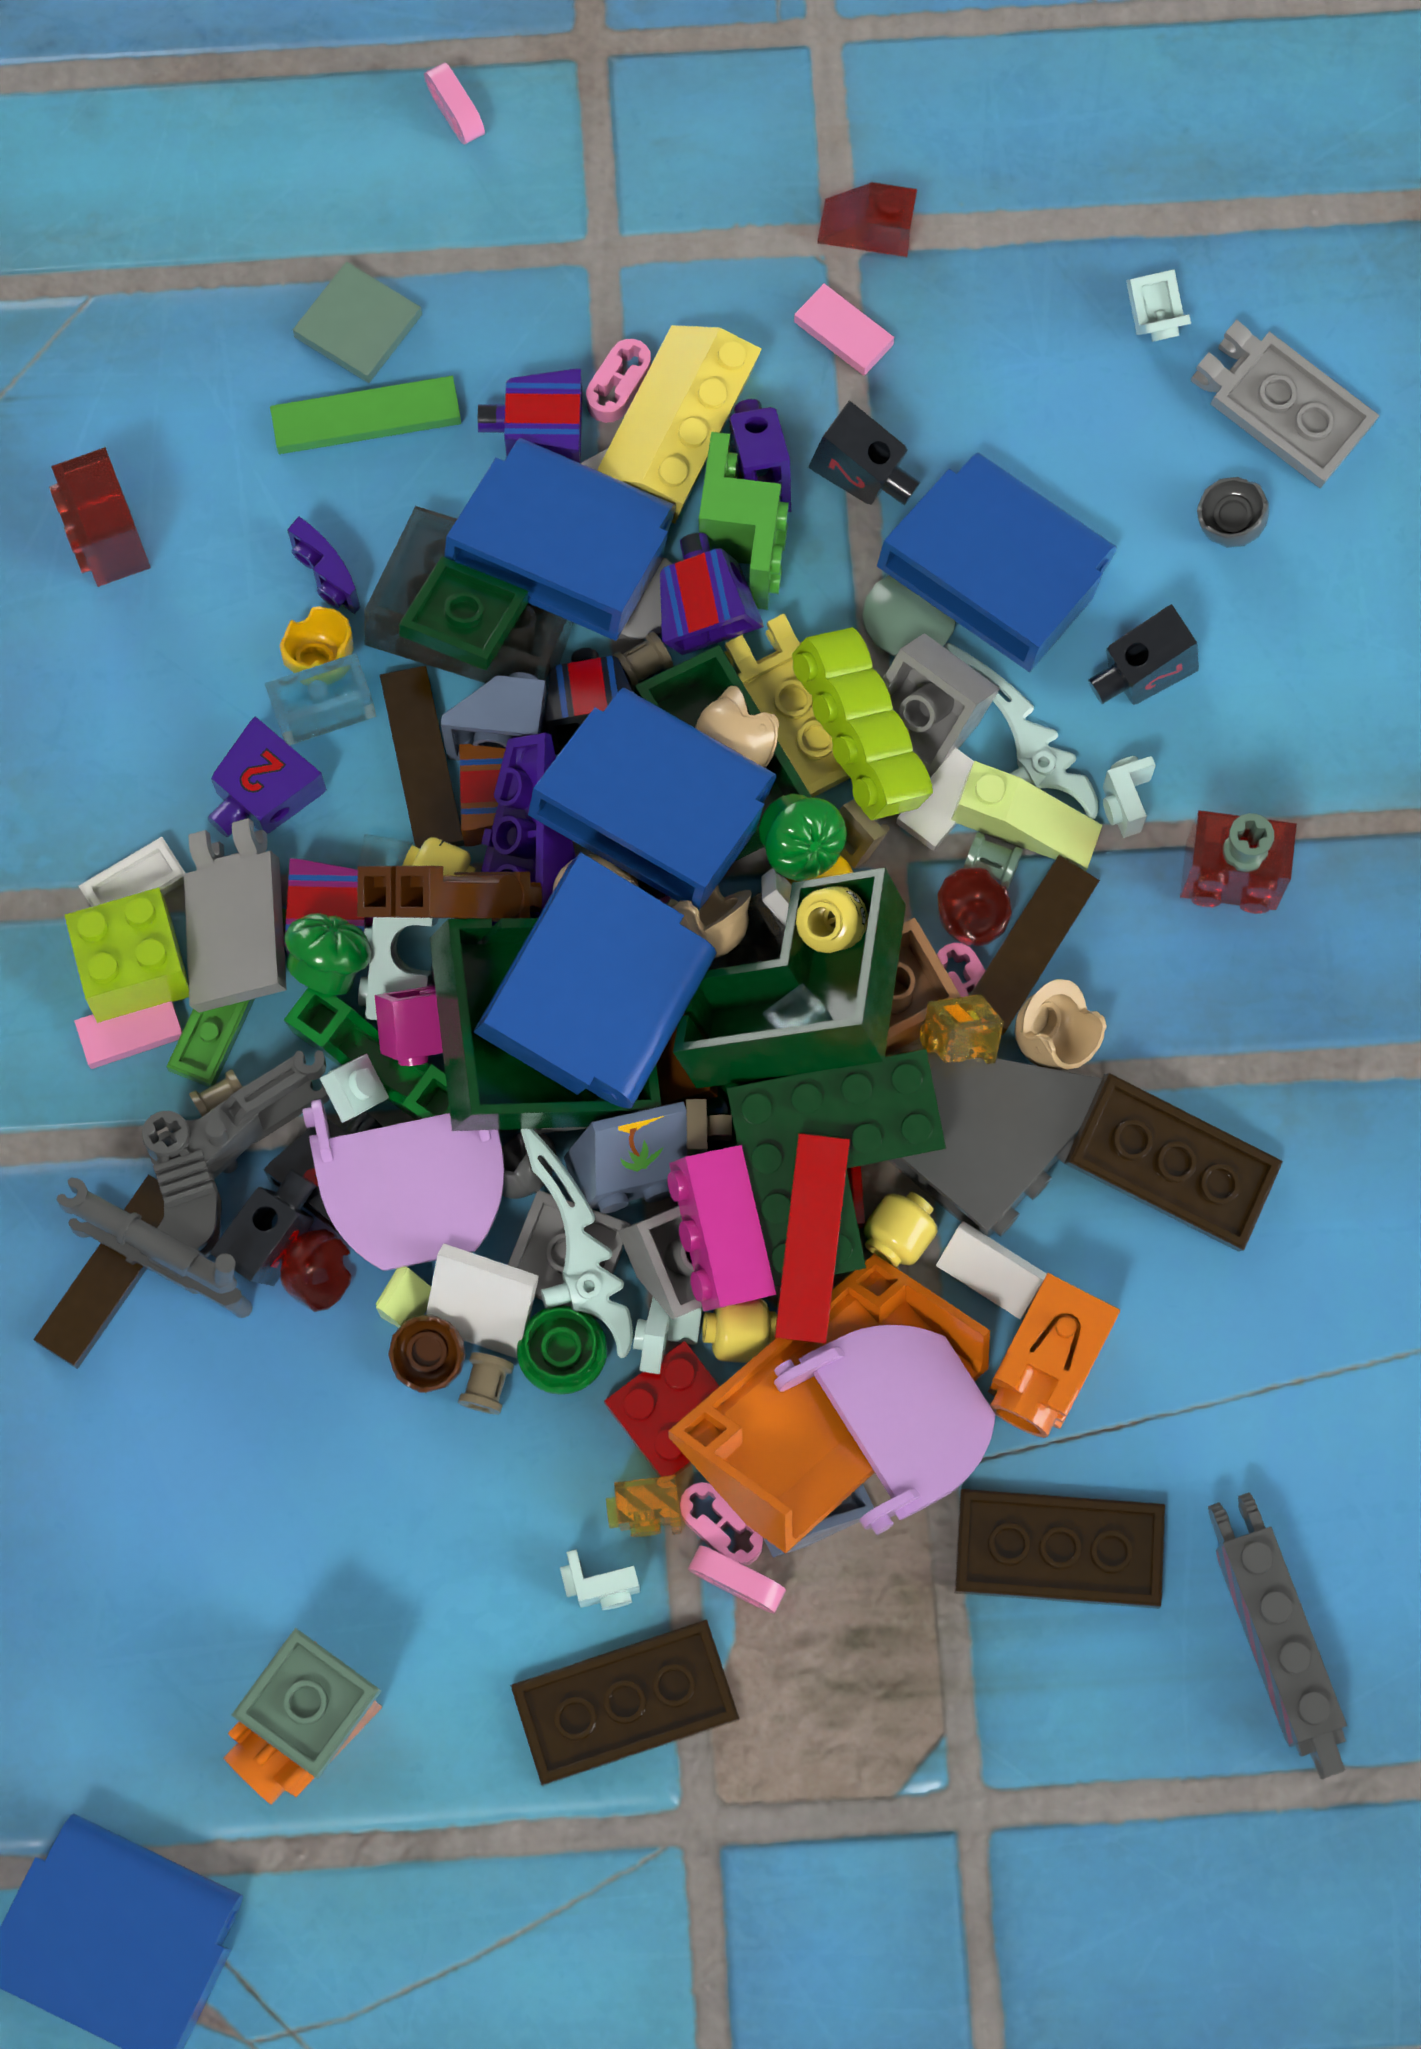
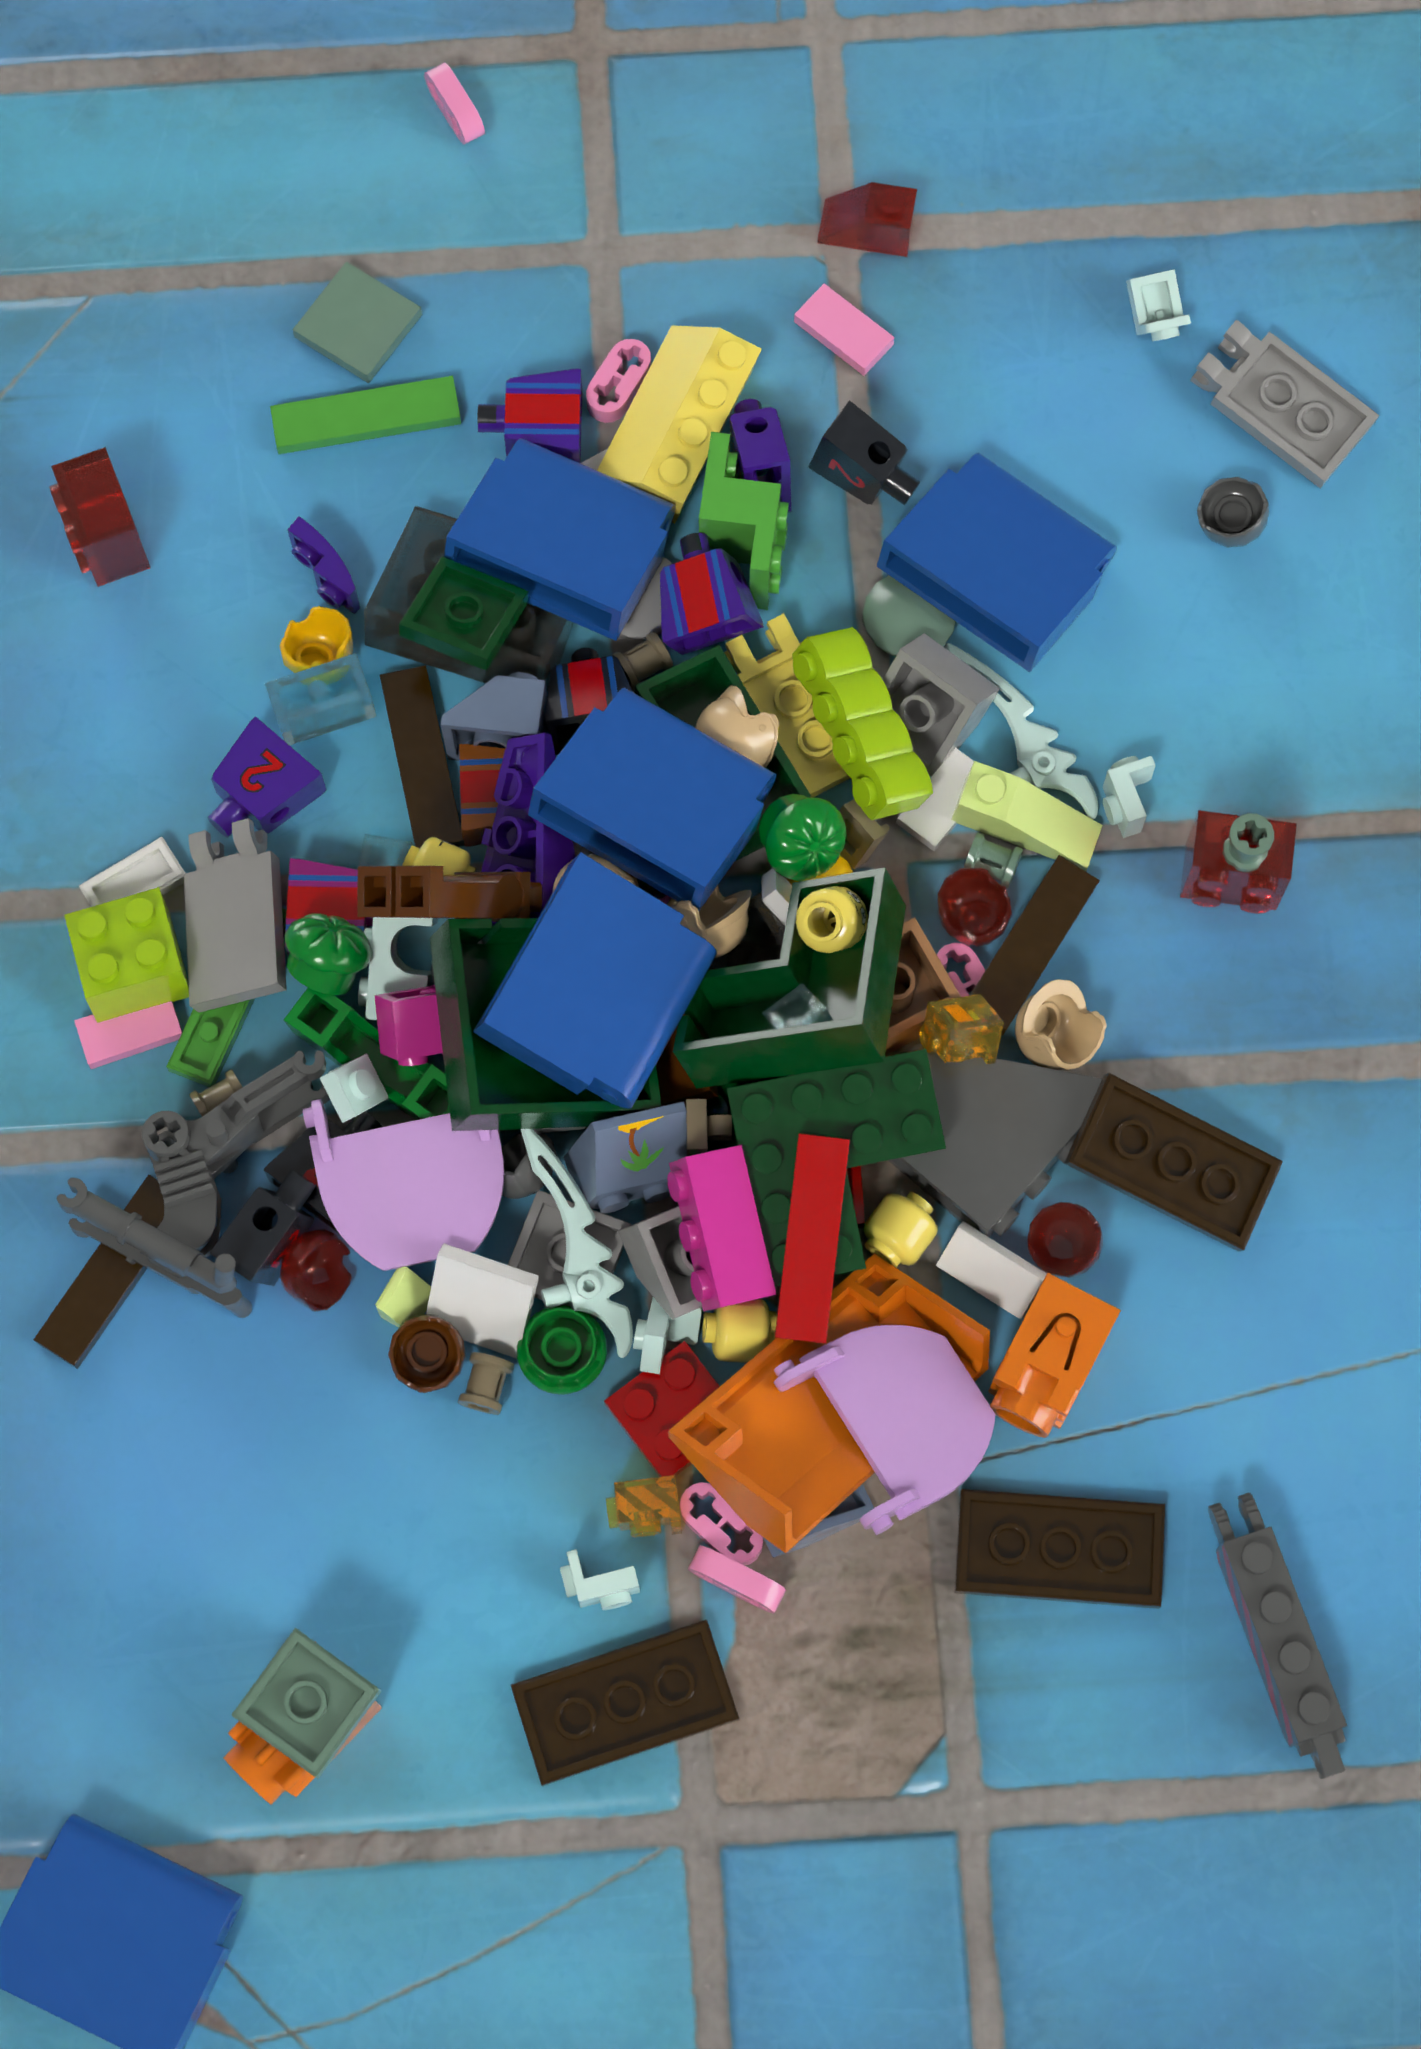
(1065, 1240): none -> clear red hair
(1159, 648): black torso -> none

